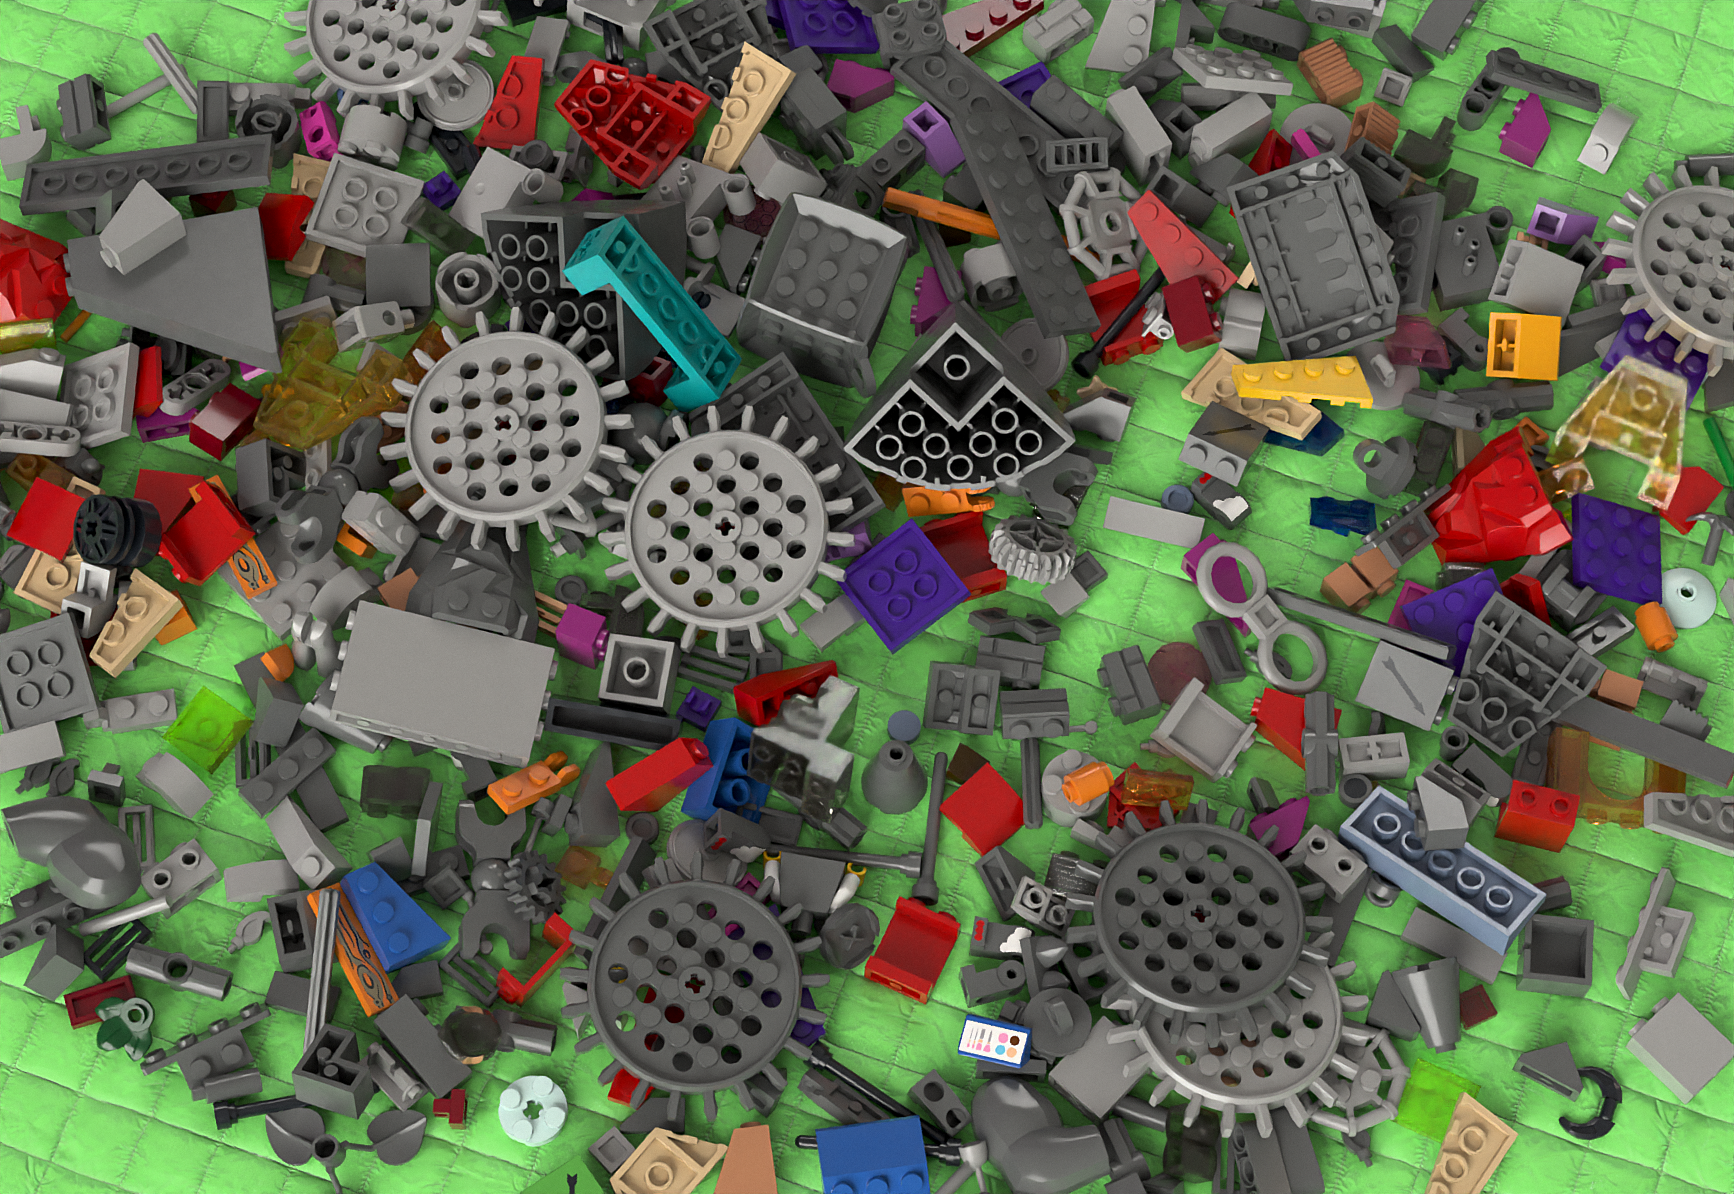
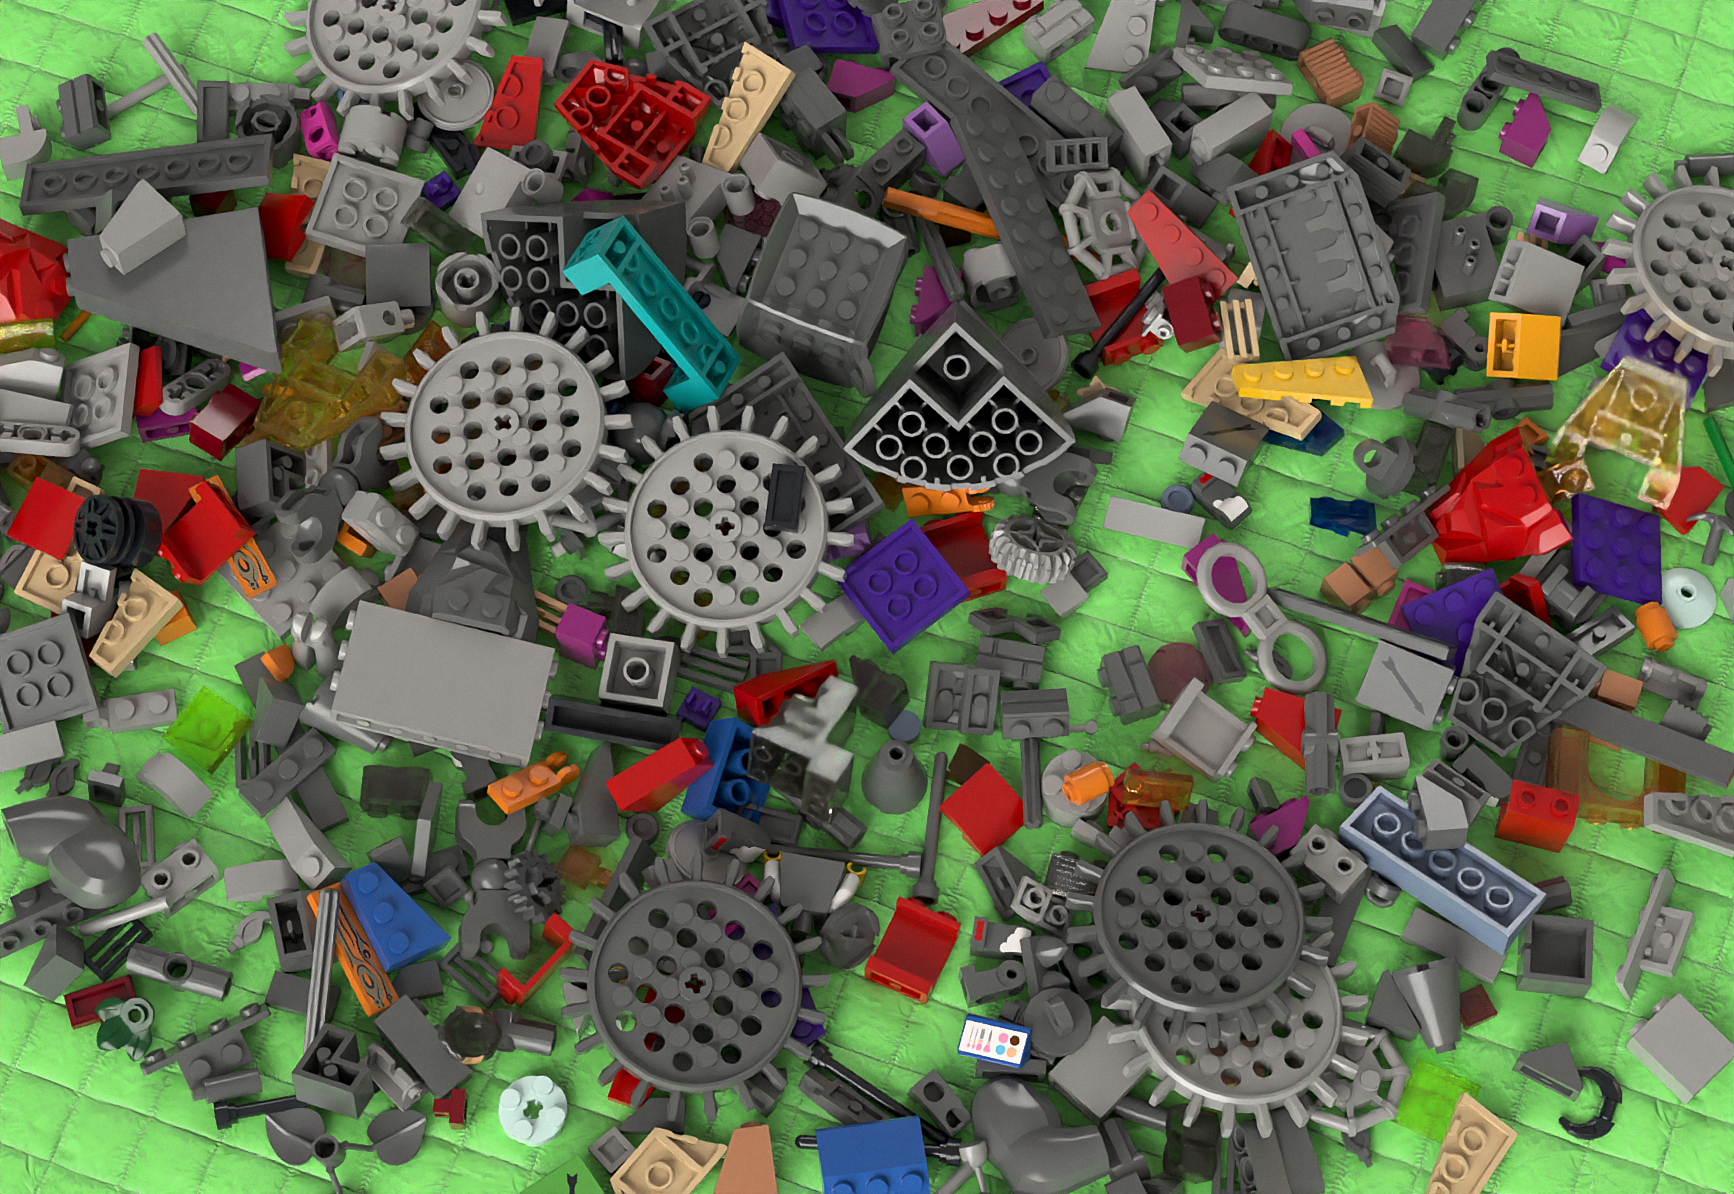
(785, 498): none -> black tile
(880, 694): none -> clear smoke slope
(924, 183): none -> dark grey tile
(1236, 307): none -> tan tile

